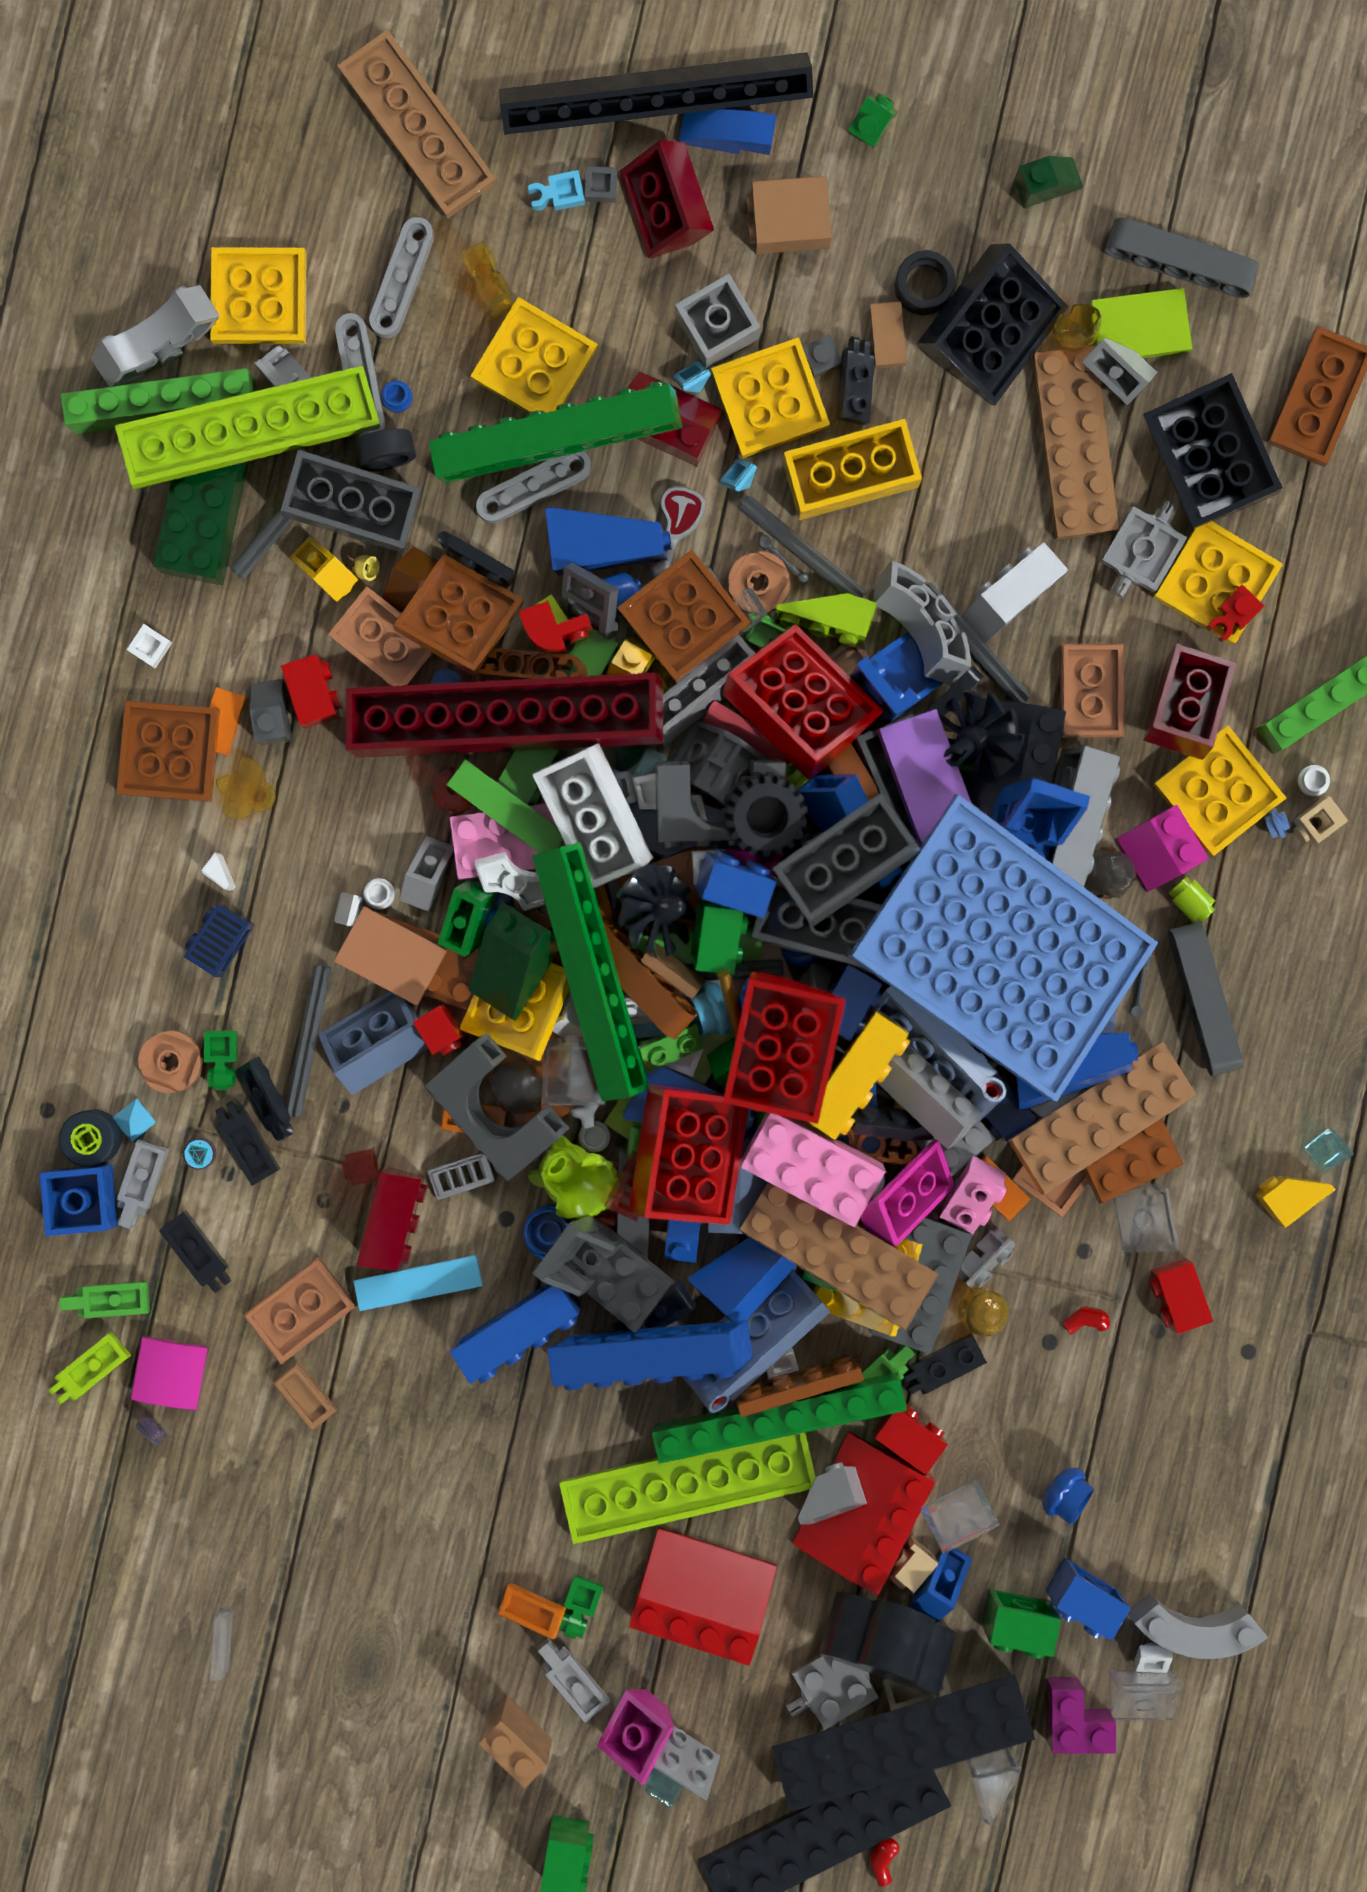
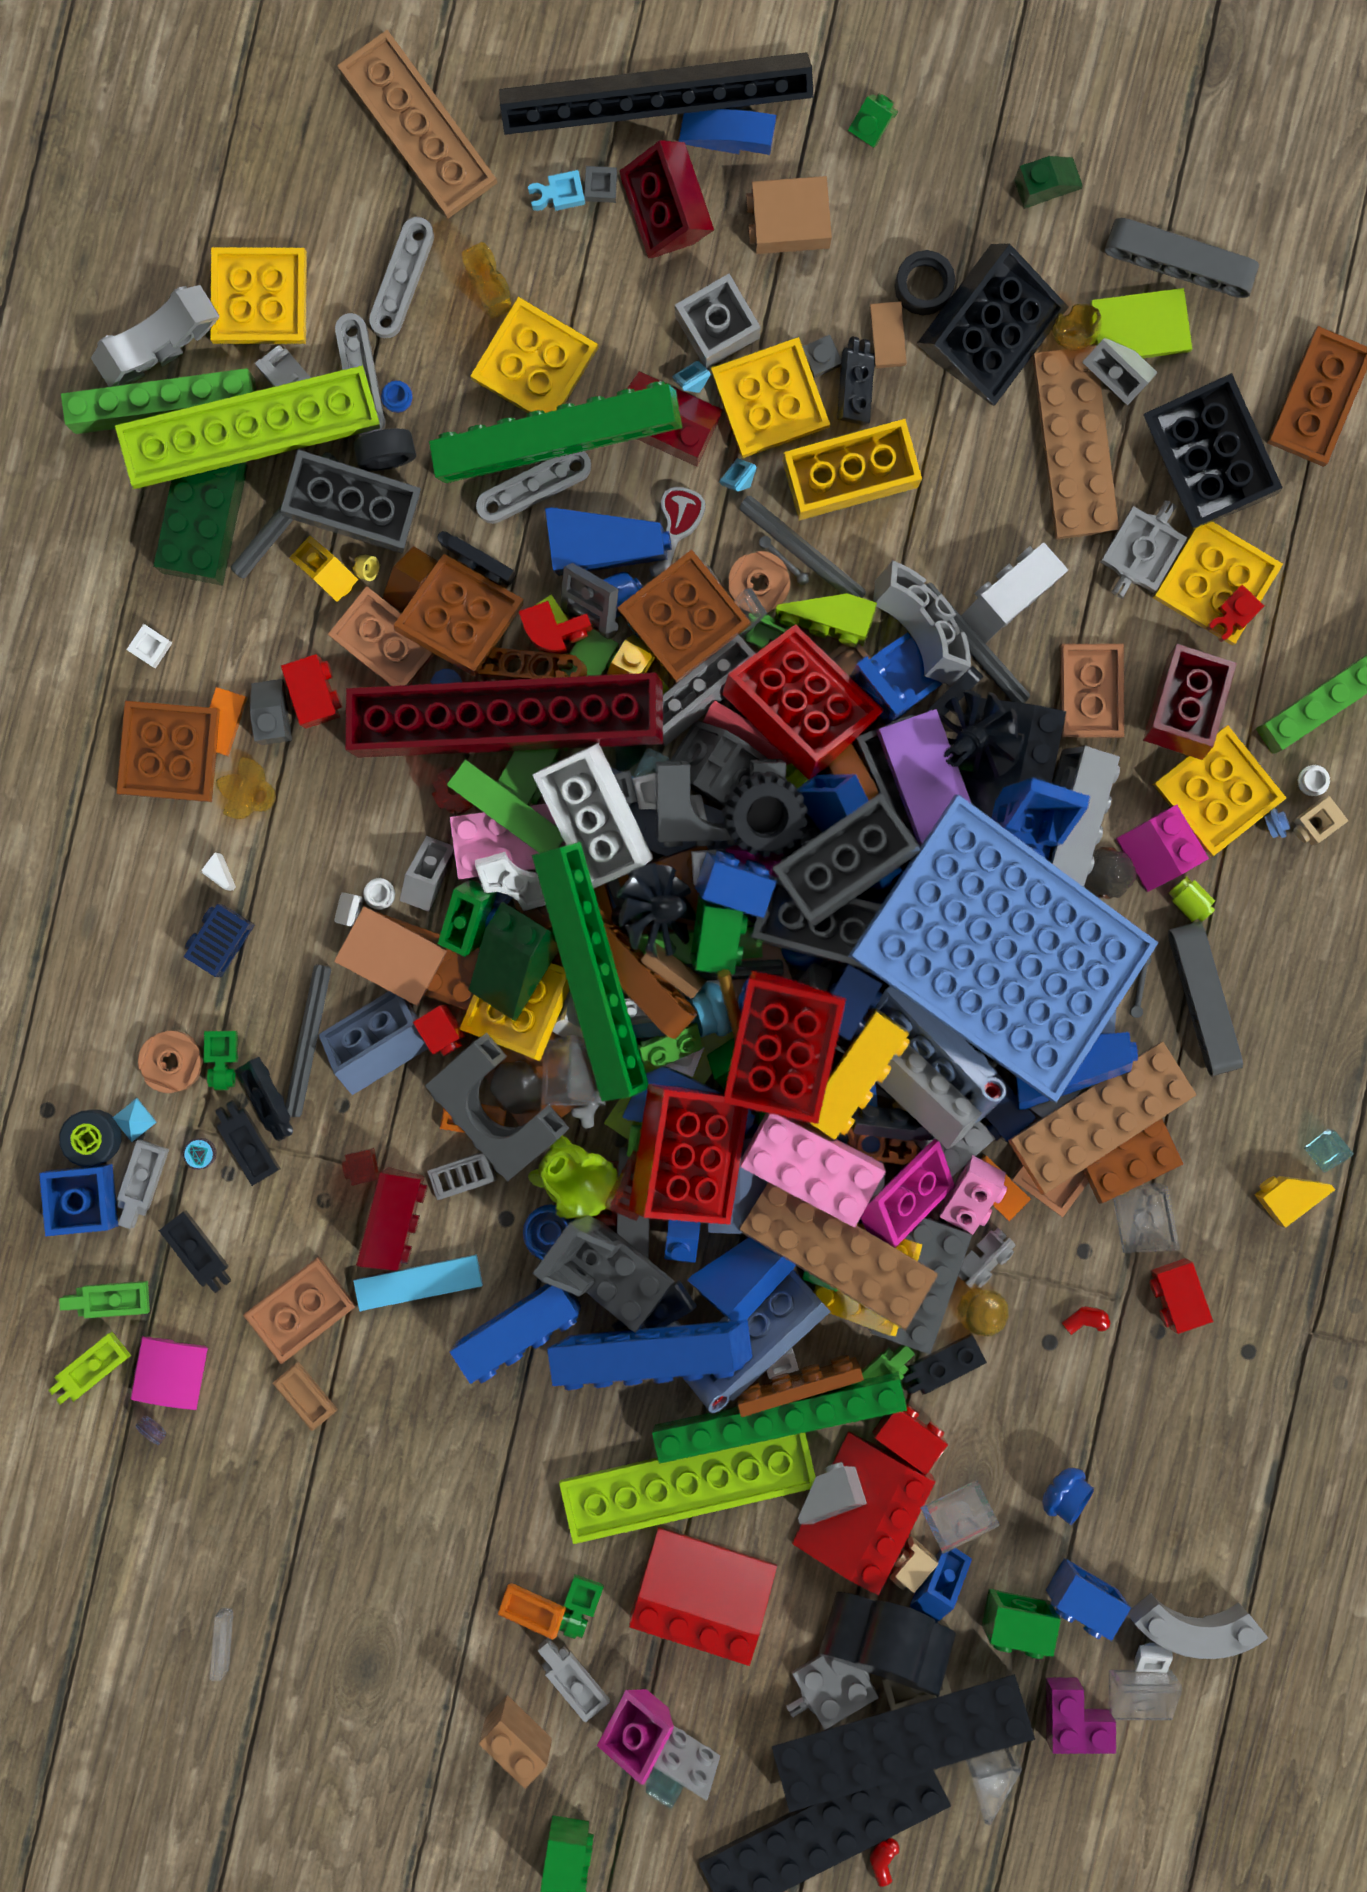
(594, 1138): white plate -> none

